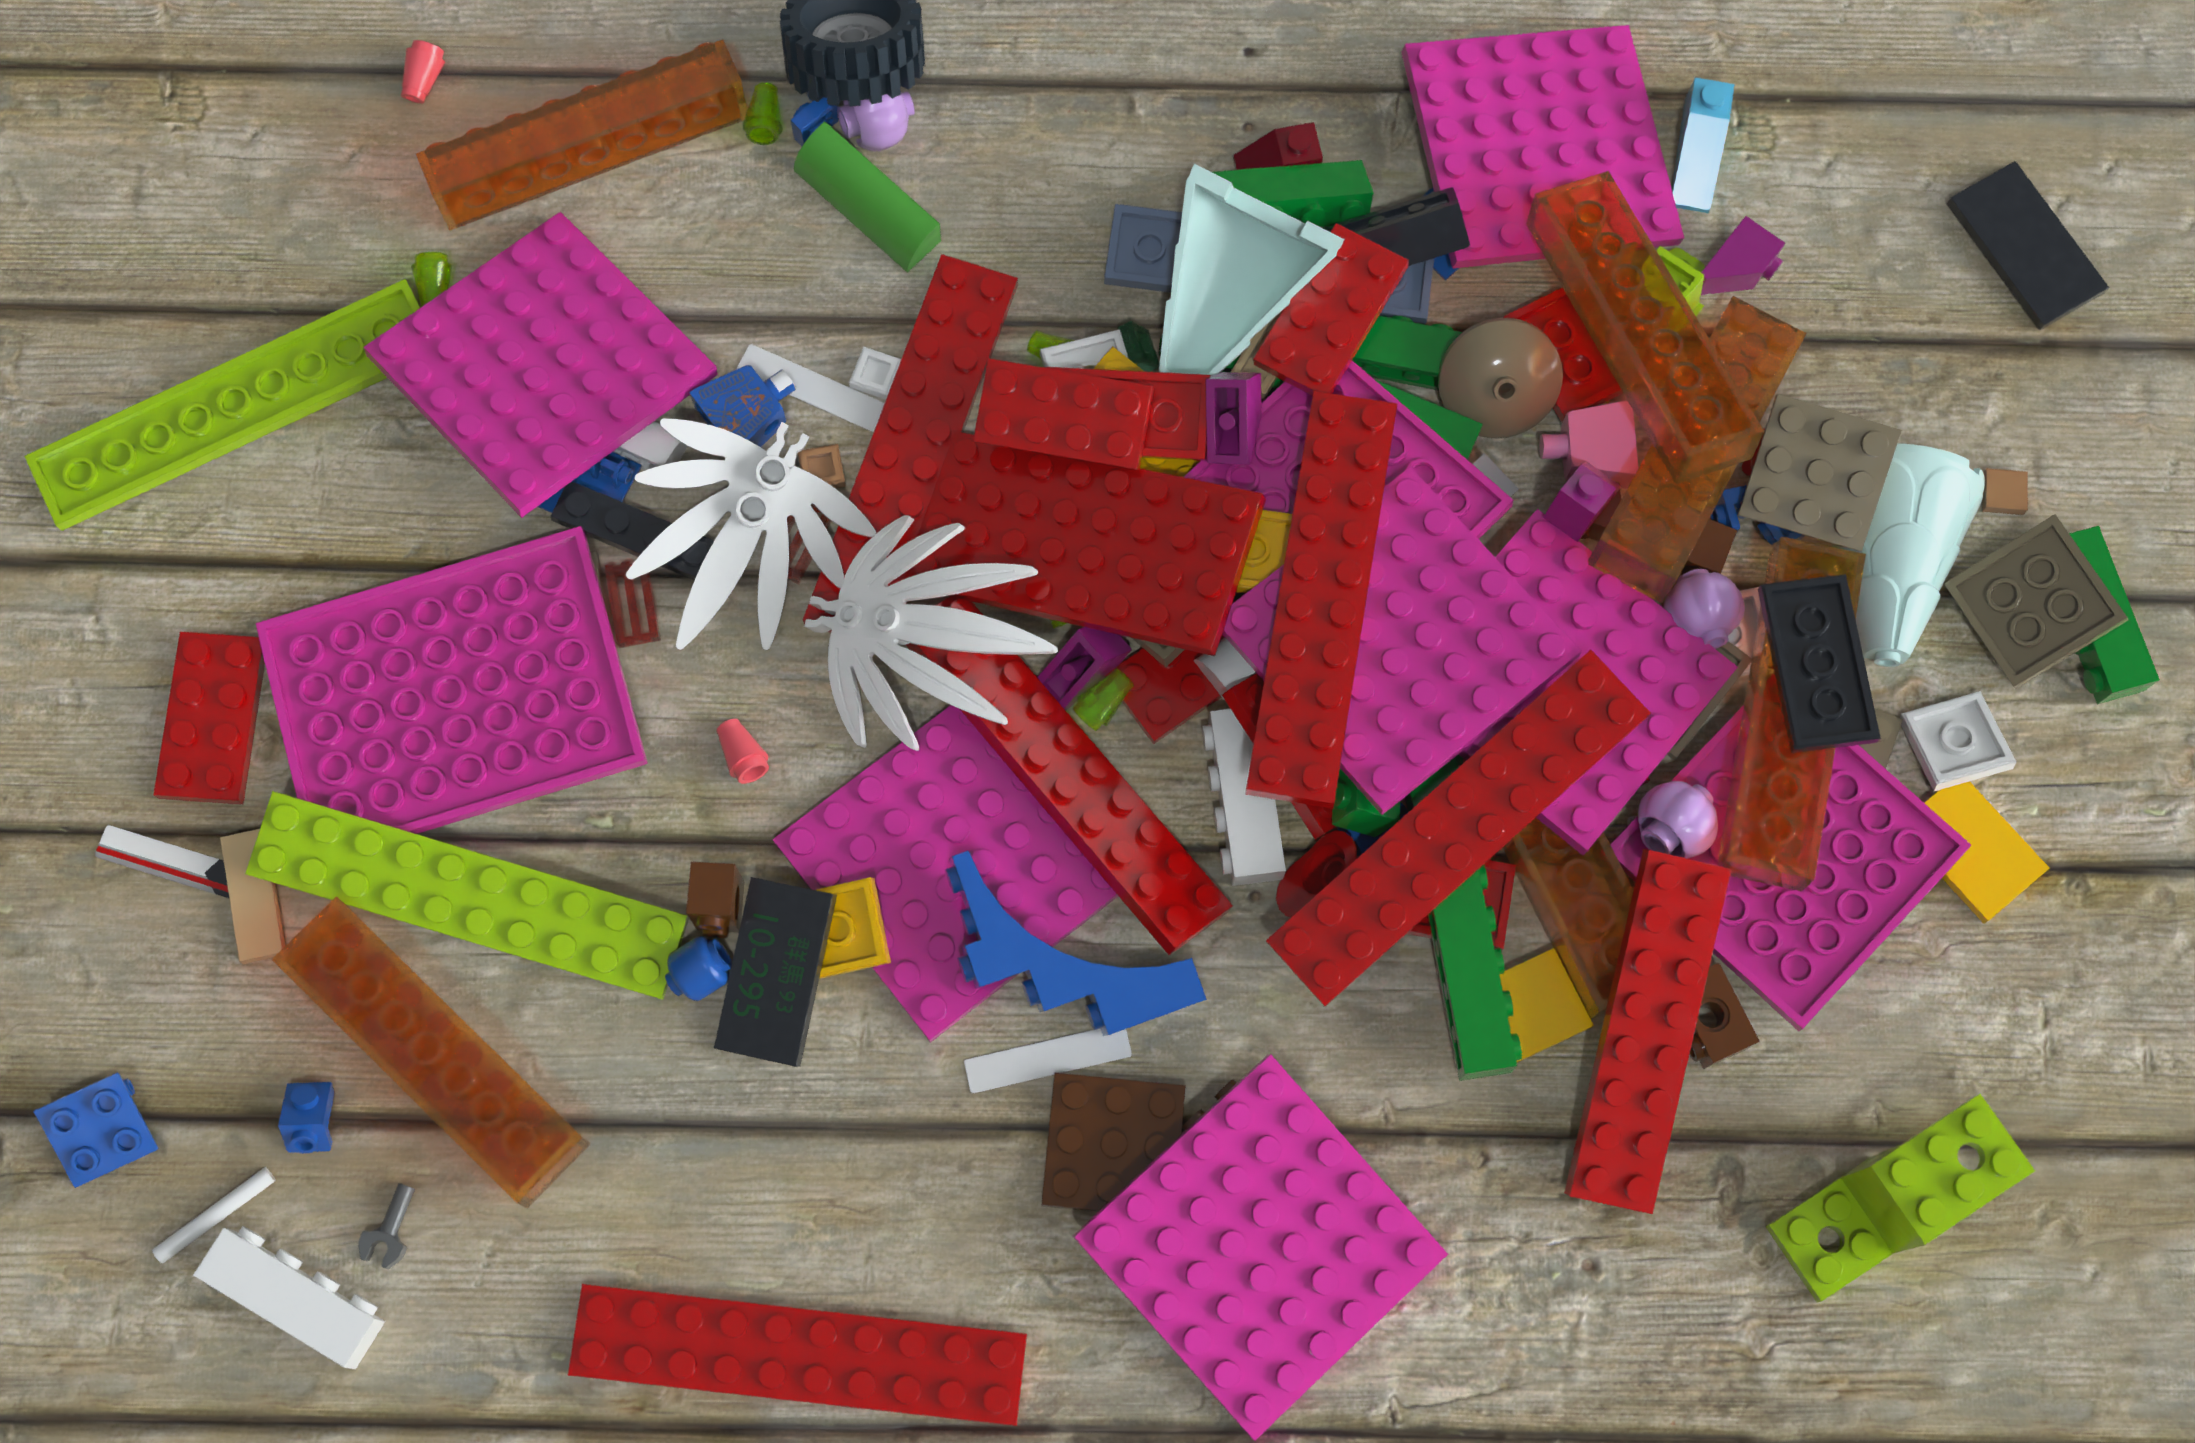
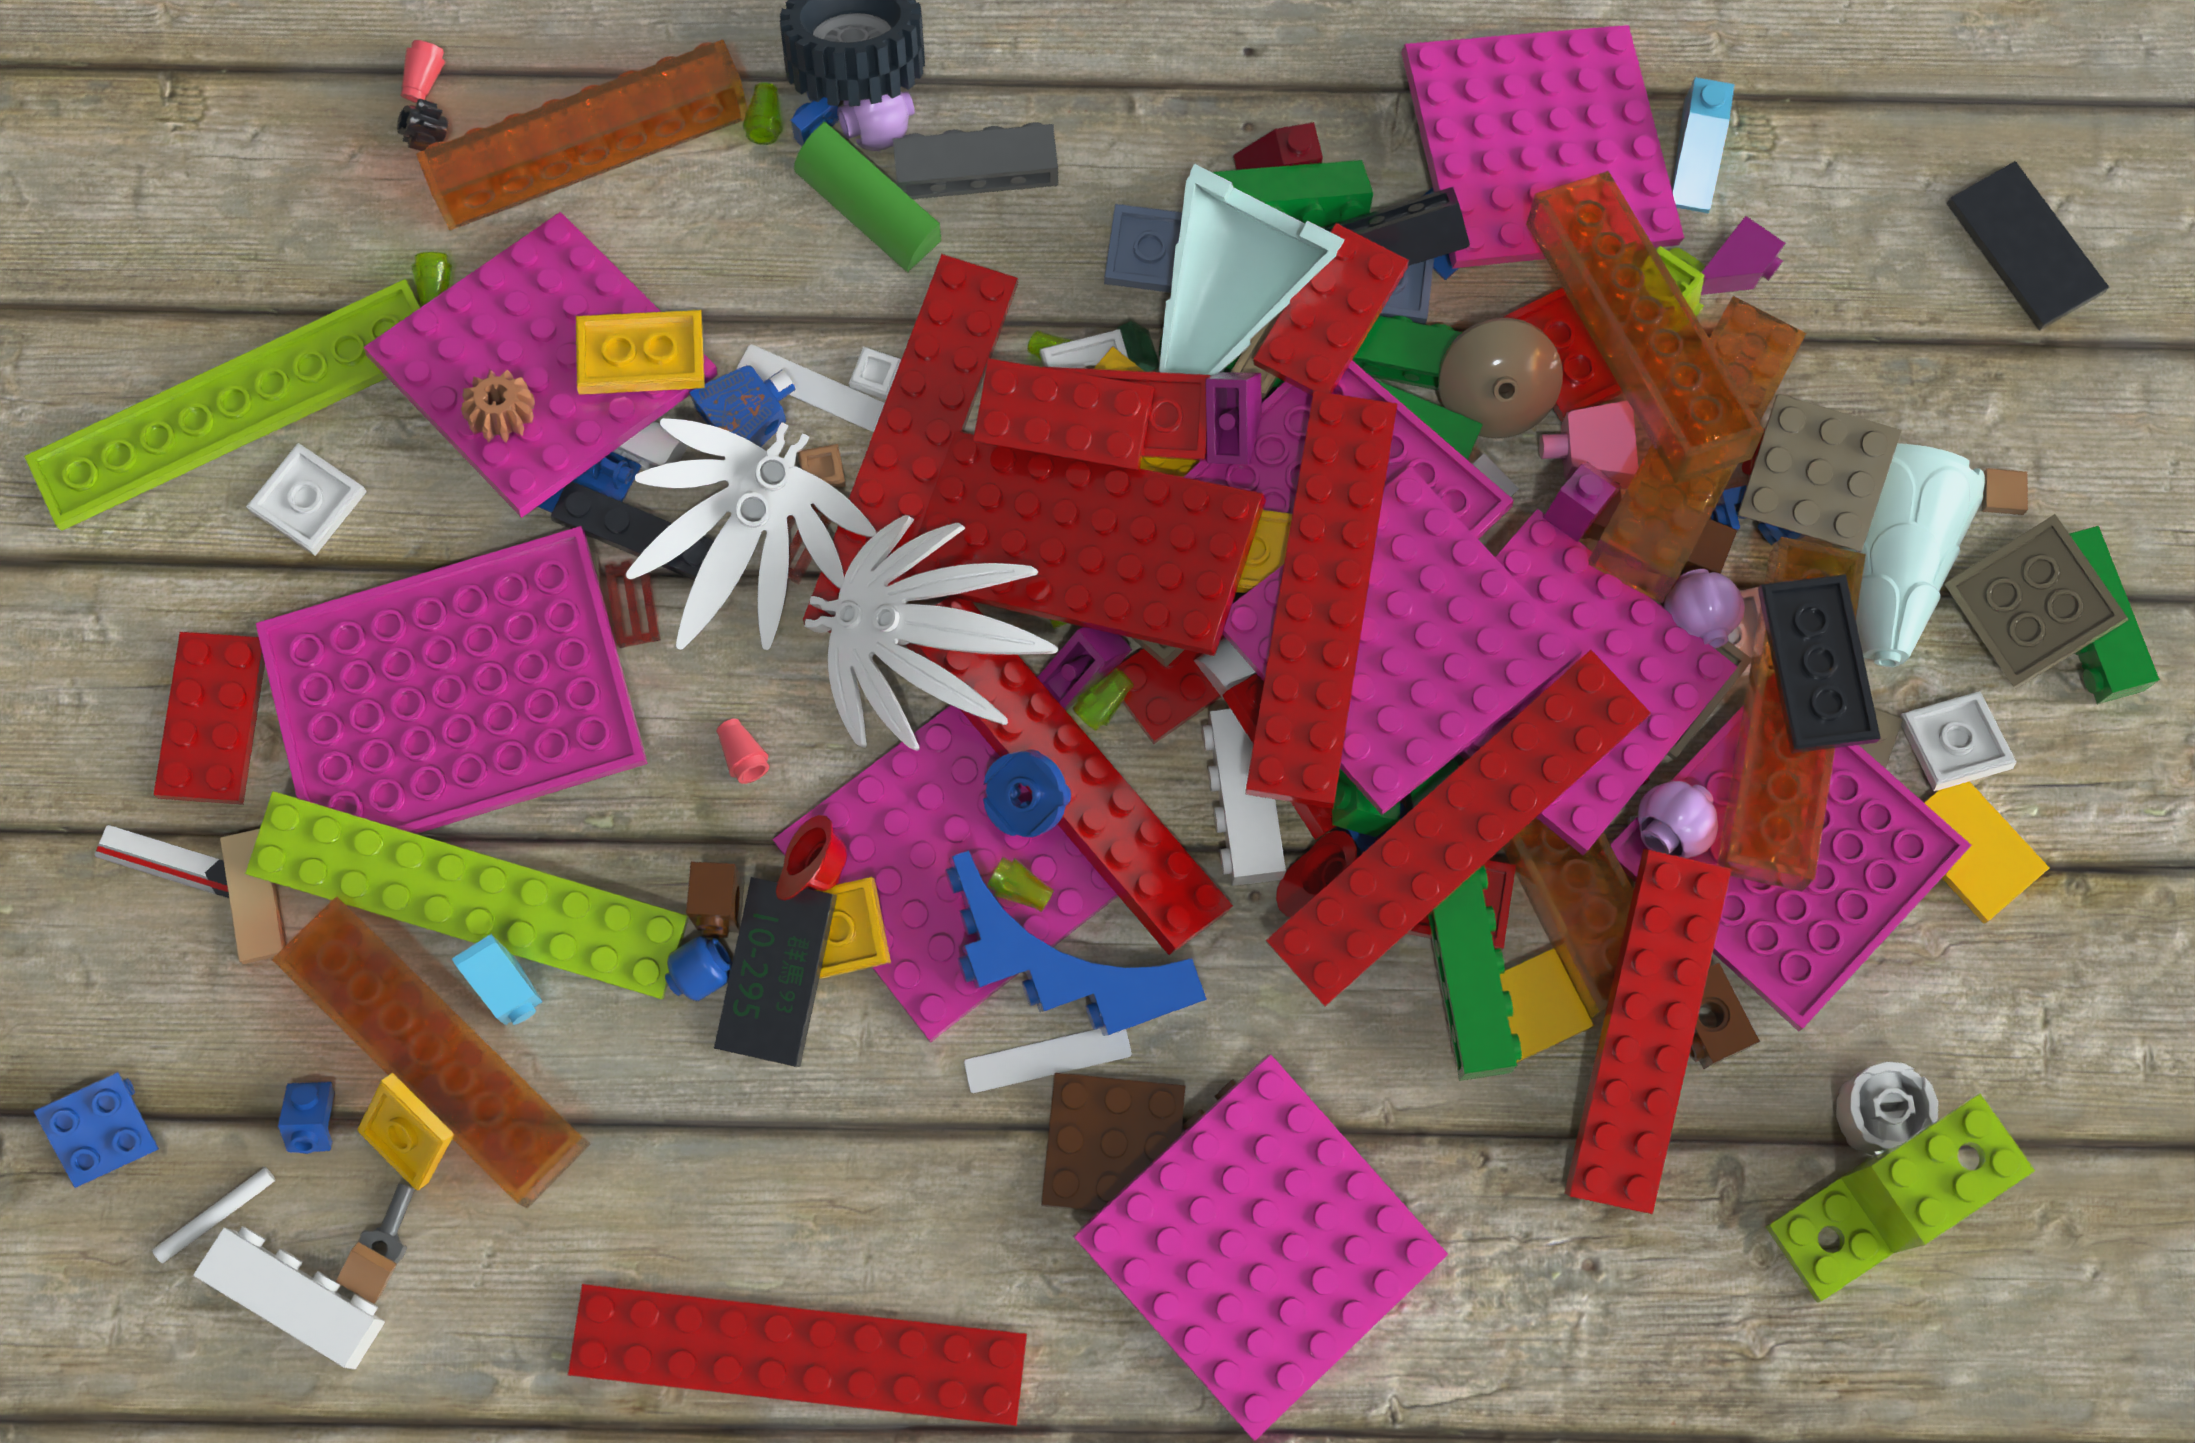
(306, 499): none -> white tile
(366, 1273): none -> medium nougat tile
(405, 1132): none -> yellow tile
(422, 125): none -> black gear
(497, 405): none -> nougat gear
(498, 980): none -> medium azure slope
(639, 352): none -> yellow tile
(812, 859): none -> red piece
(976, 161): none -> dark grey brick
(1019, 885): none -> clear neon green cone
(1047, 787): none -> blue plate
(1885, 1107): none -> white brick

